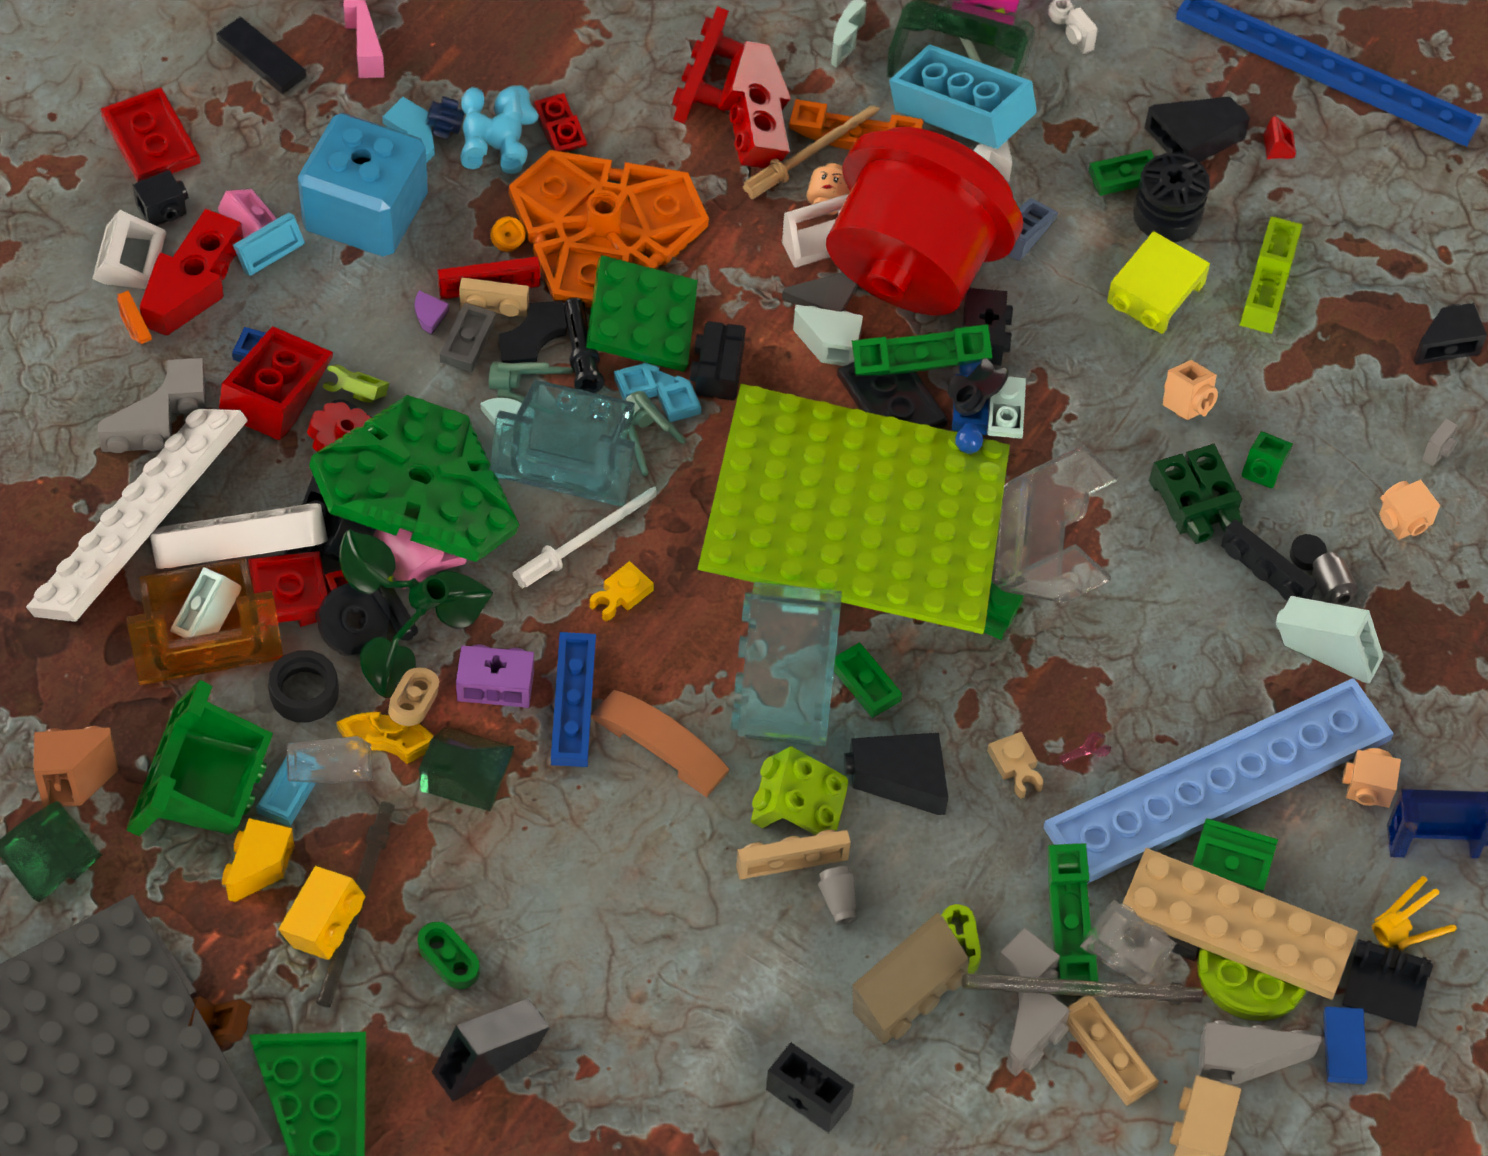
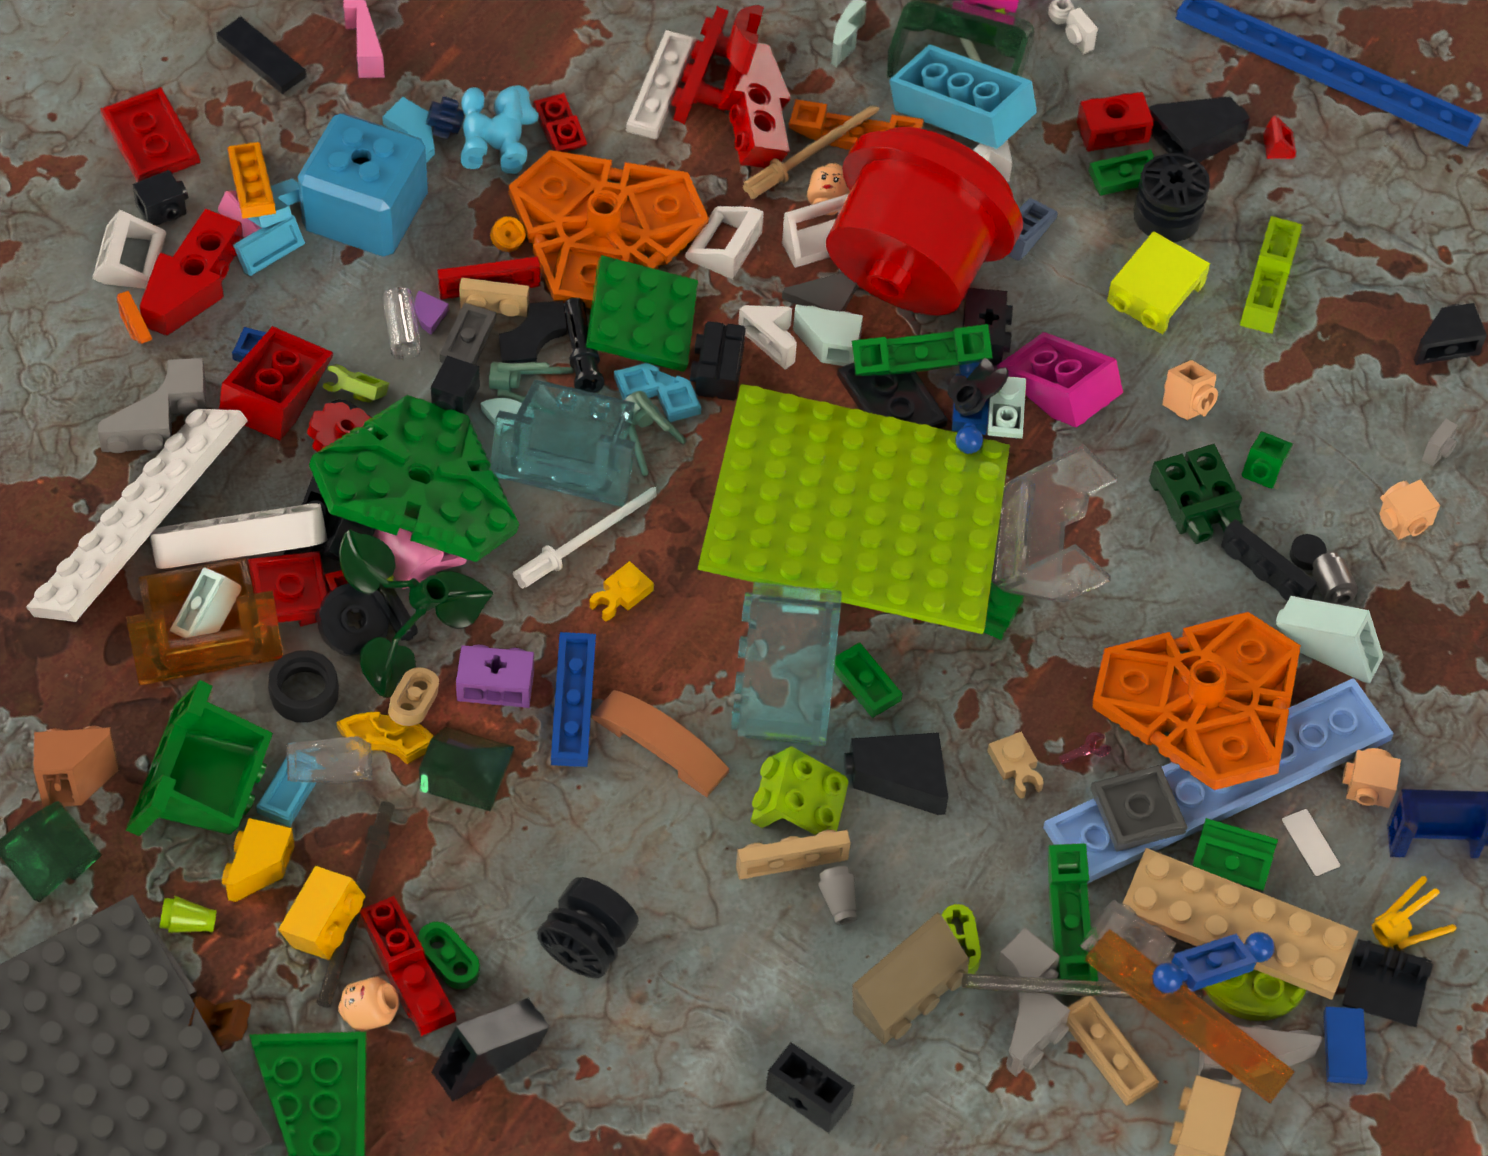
(185, 916): none -> lime cone
(251, 180): none -> light orange tile
(284, 195): none -> medium azure tile
(368, 1004): none -> light nougat head
(401, 323): none -> clear piece
(407, 966): none -> red slope
(455, 385): none -> black brick
(587, 927): none -> black wheel
(660, 85): none -> white tile
(727, 260): none -> white tile
(744, 38): none -> red slope
(768, 330): none -> white slope
(1065, 377): none -> dark pink slope
(1114, 121): none -> red brick
(1138, 808): none -> dark grey tile
(1191, 1018): none -> clear orange tile
(1213, 962): none -> blue plate
(1217, 700): none -> orange plate
(1311, 842): none -> white sticker

